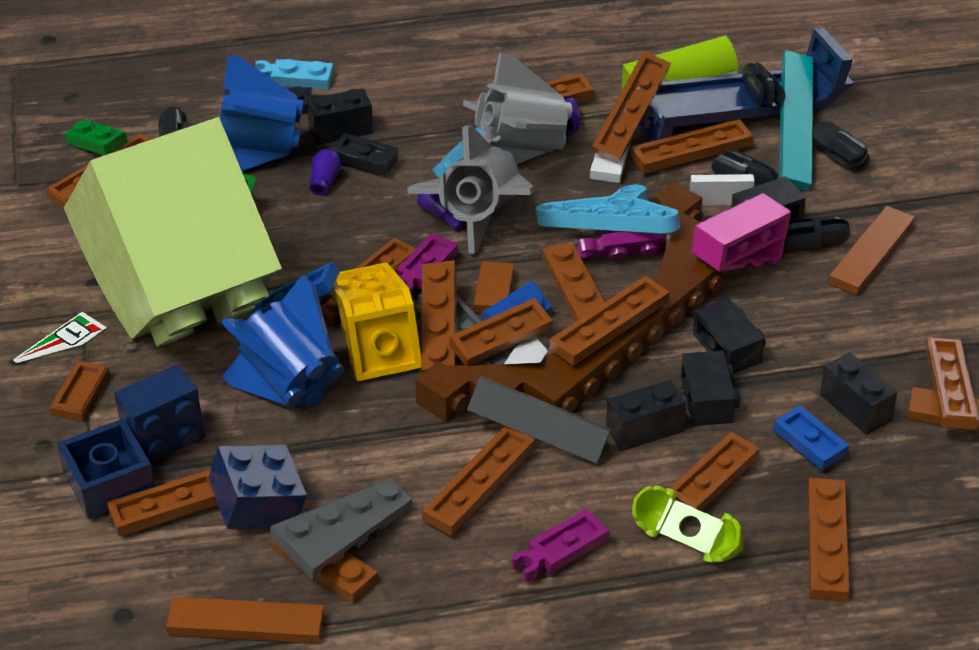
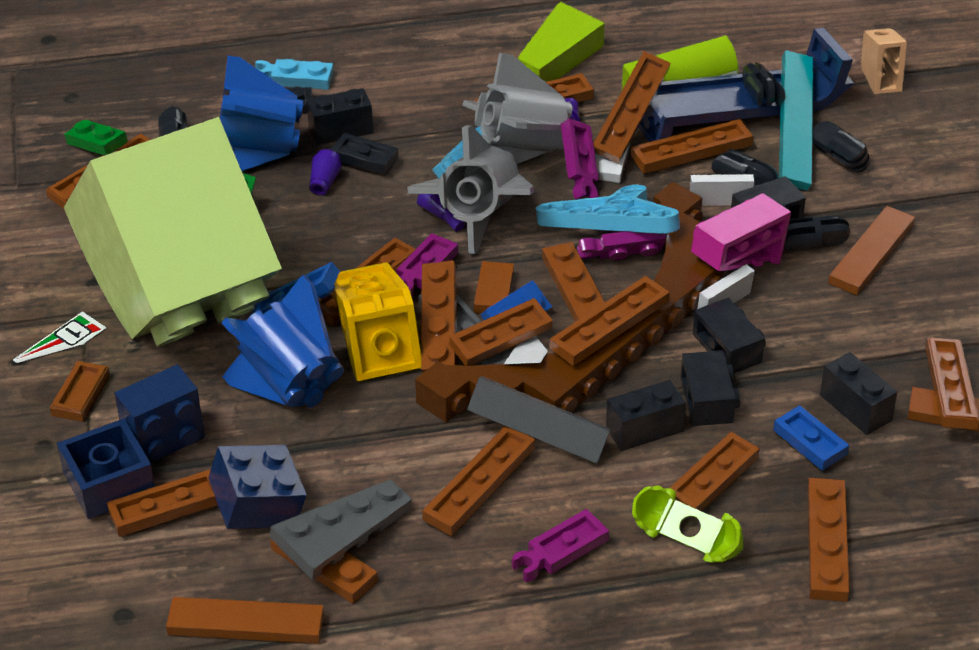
(562, 42): none -> lime slope
(580, 158): none -> magenta plate
(734, 286): none -> white tile
(884, 52): none -> light nougat torso

